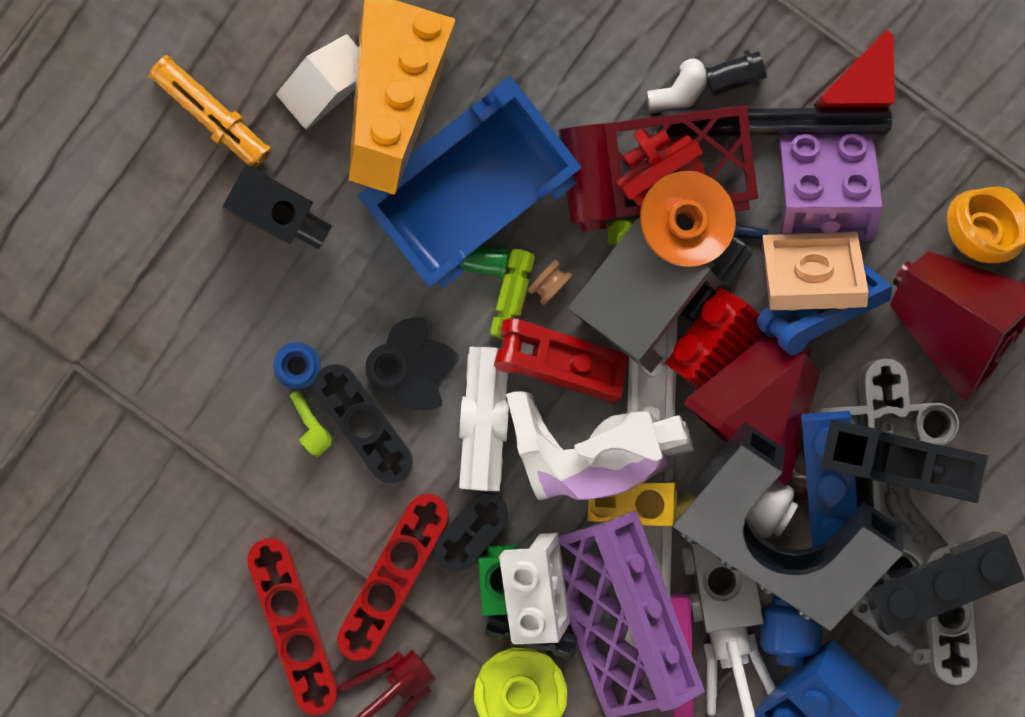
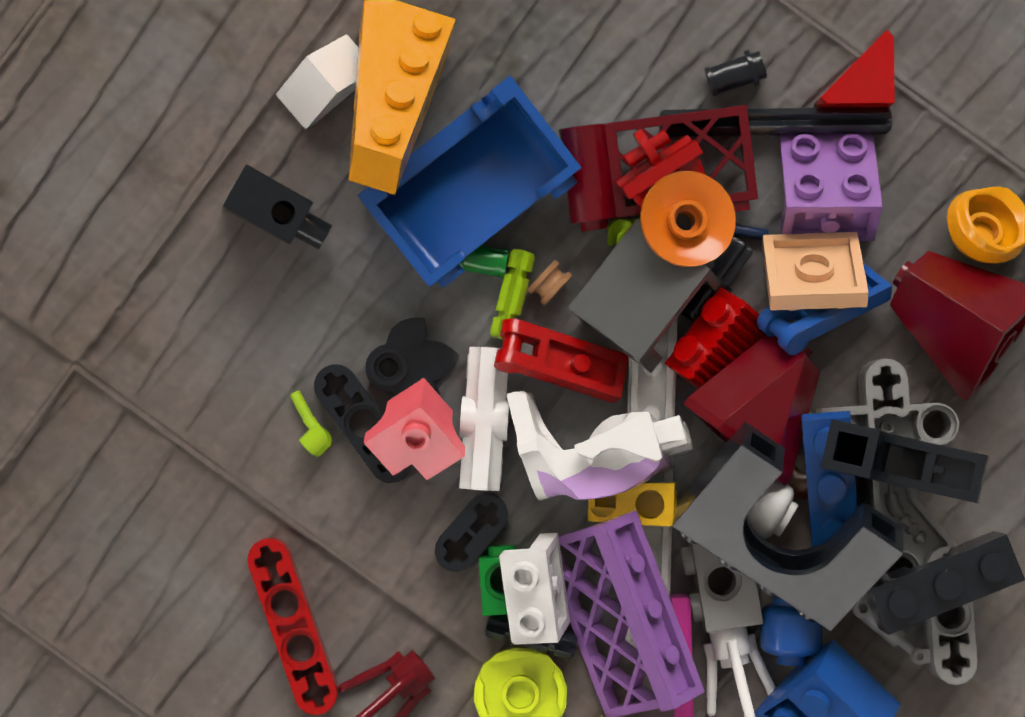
(224, 125): light orange pin -> none
(283, 359): blue plate -> none
(388, 573): red beam -> none
(416, 432): none -> coral brick
(684, 90): white arm -> none

